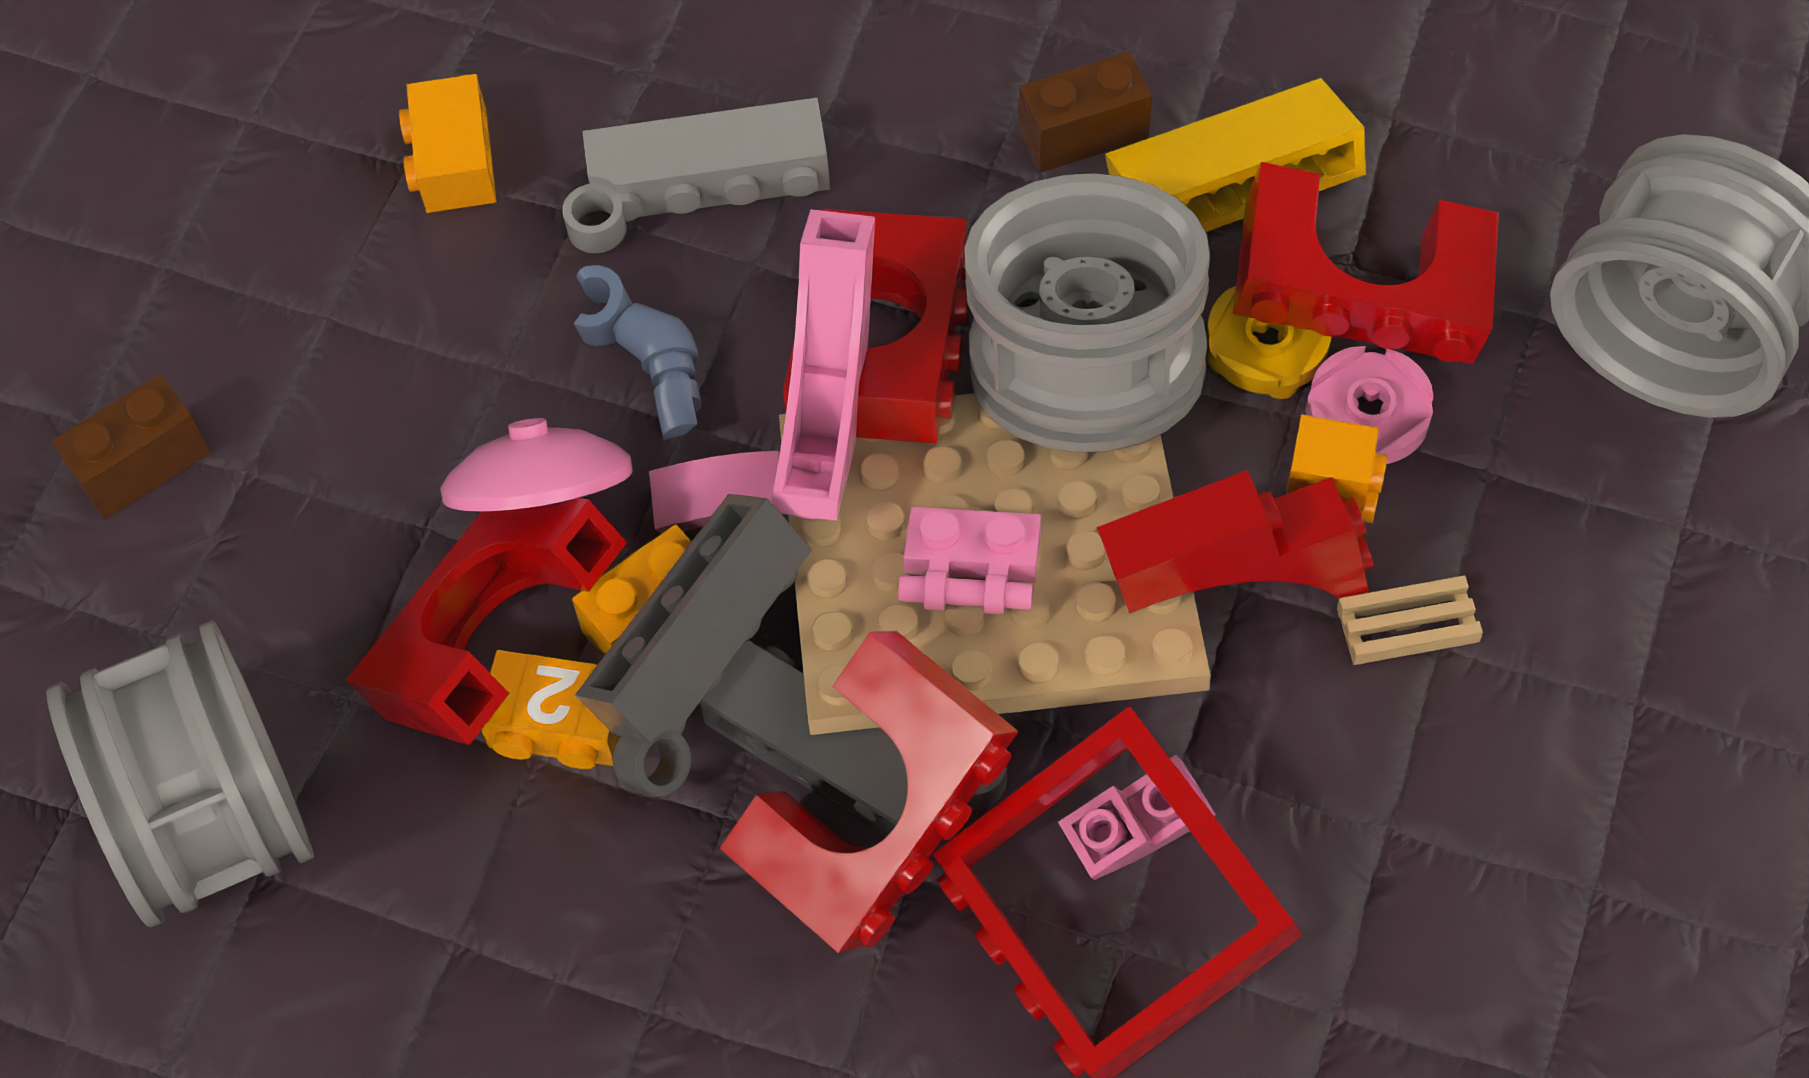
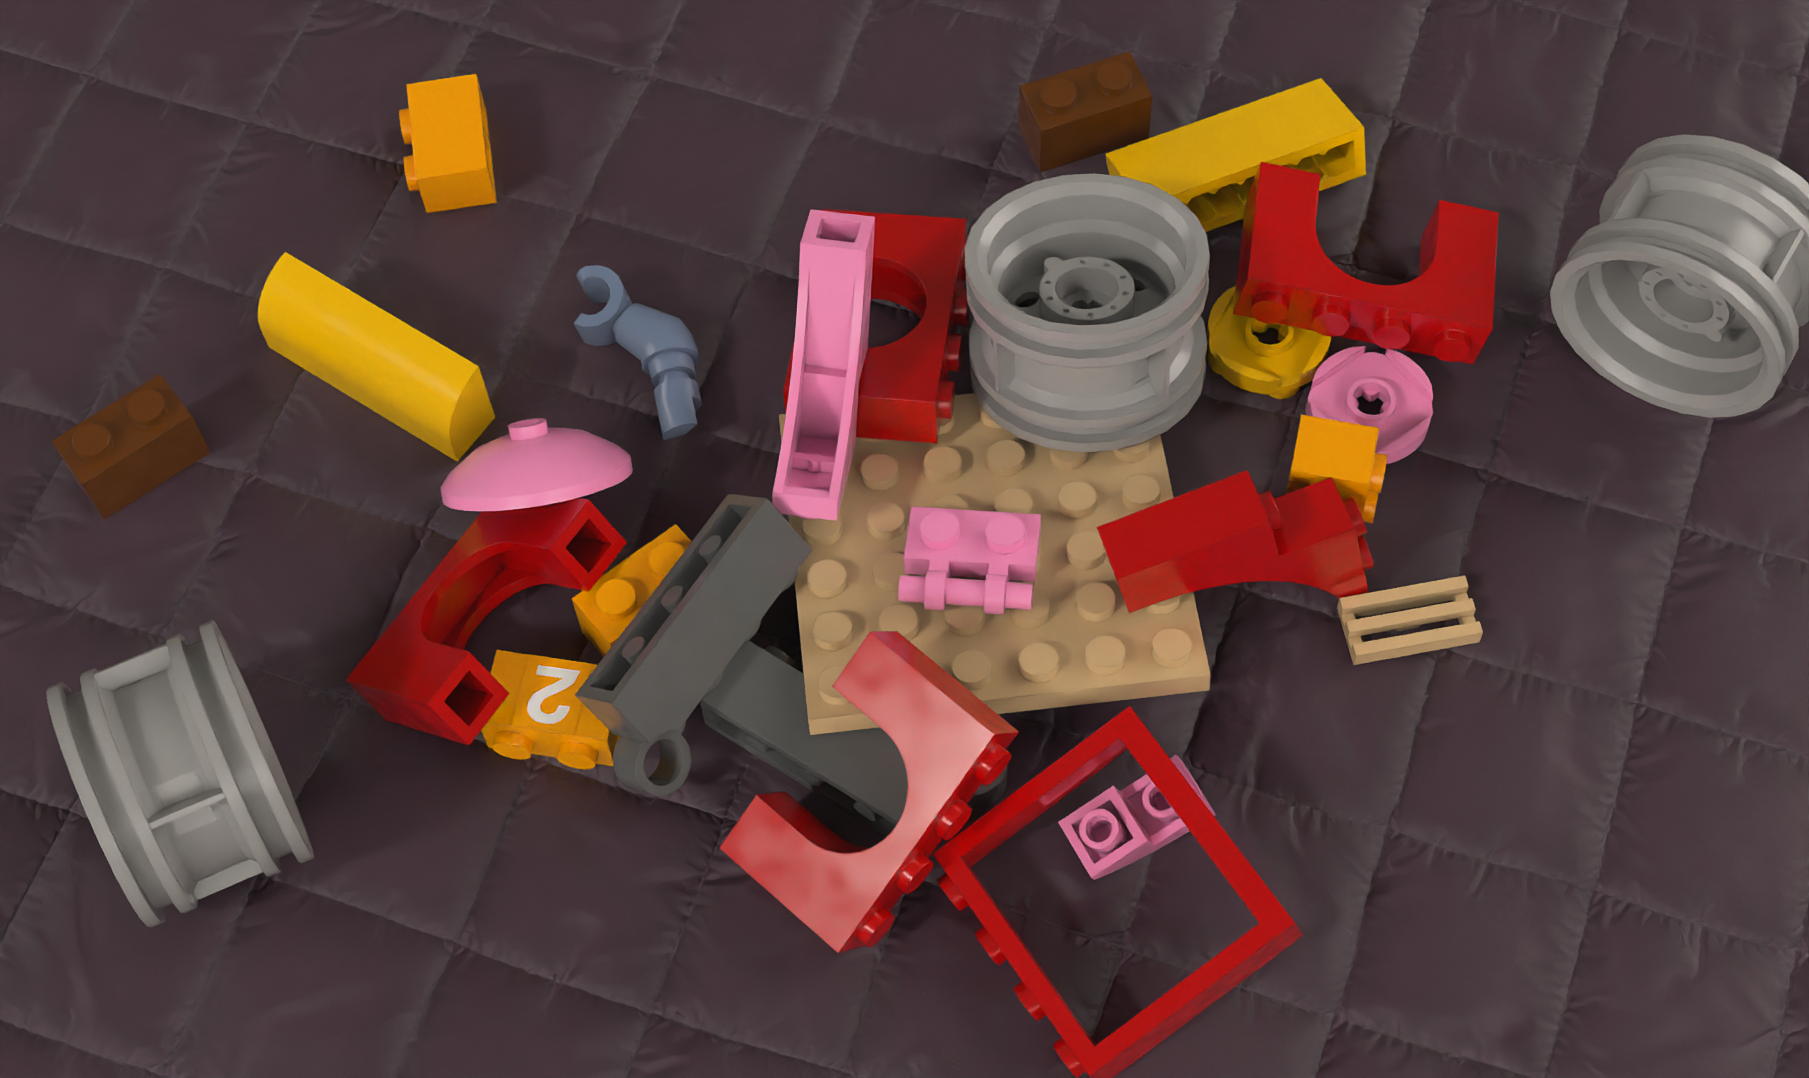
(374, 357): none -> yellow brick
(694, 489): bright pink slope -> none
(696, 165): light grey hinge -> none

